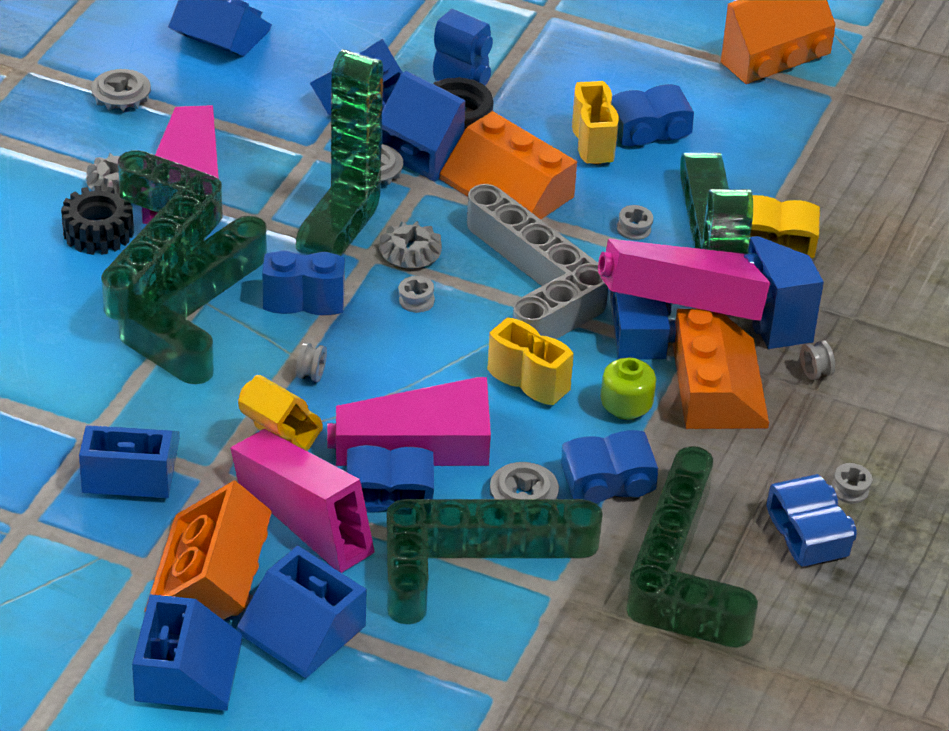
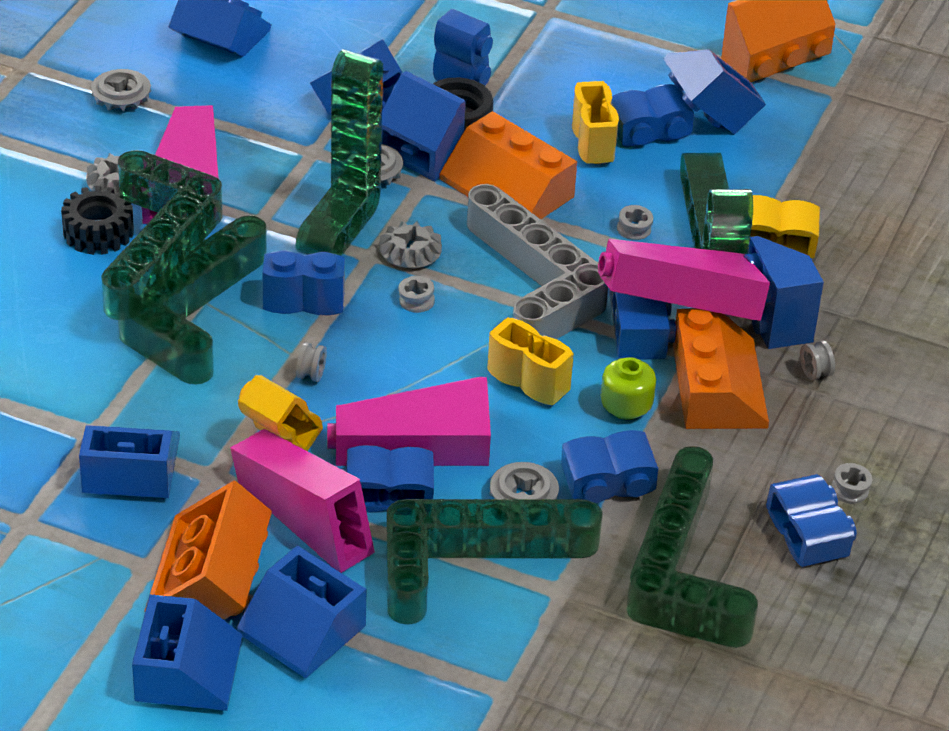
(714, 88): none -> blue slope

